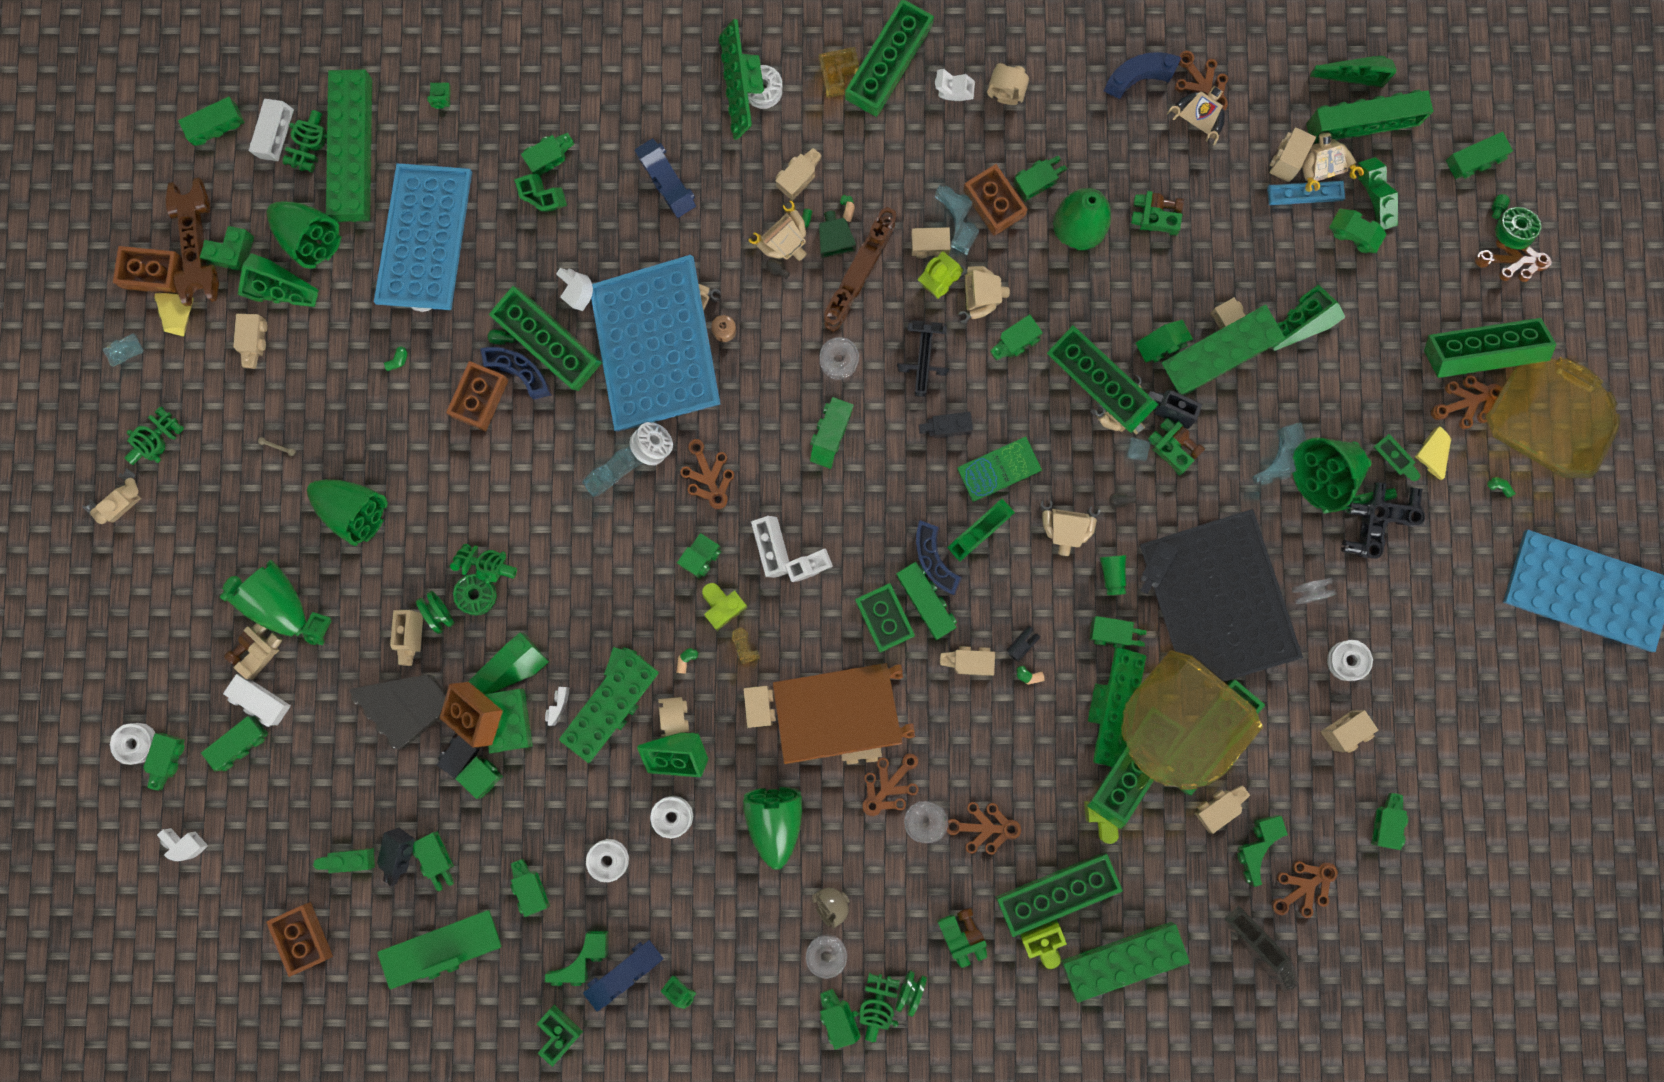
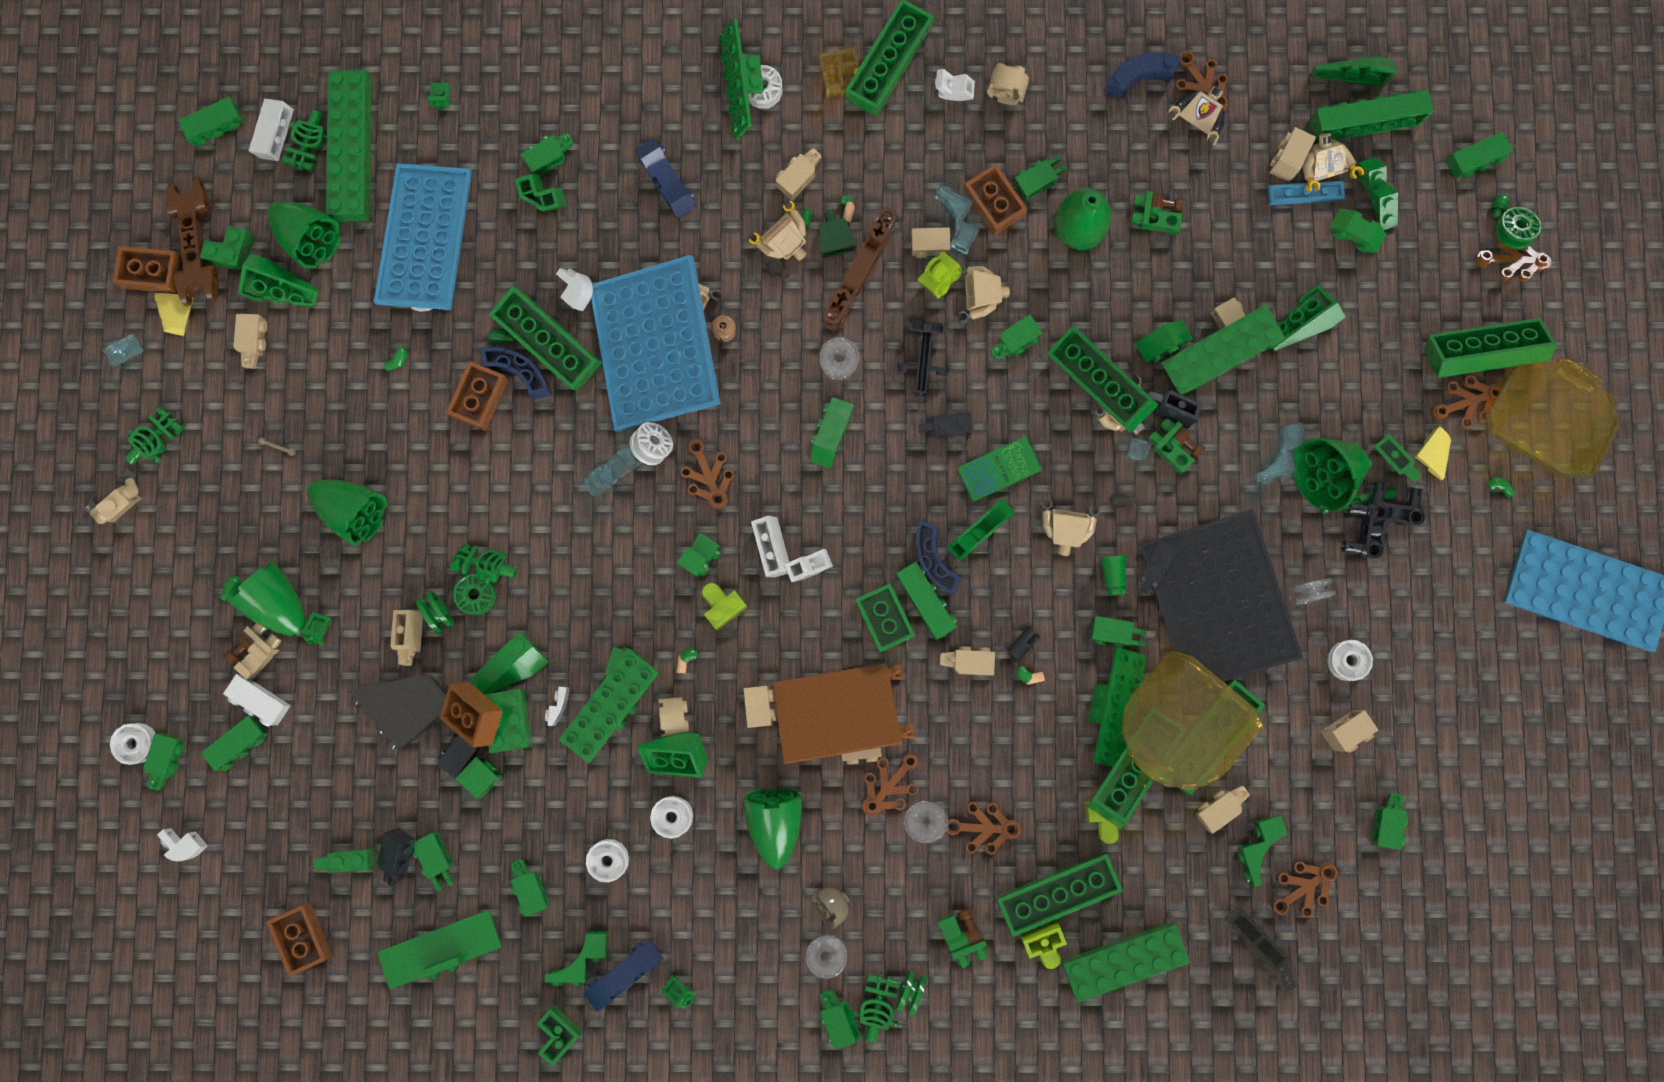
(741, 641): clear yellow leg -> none

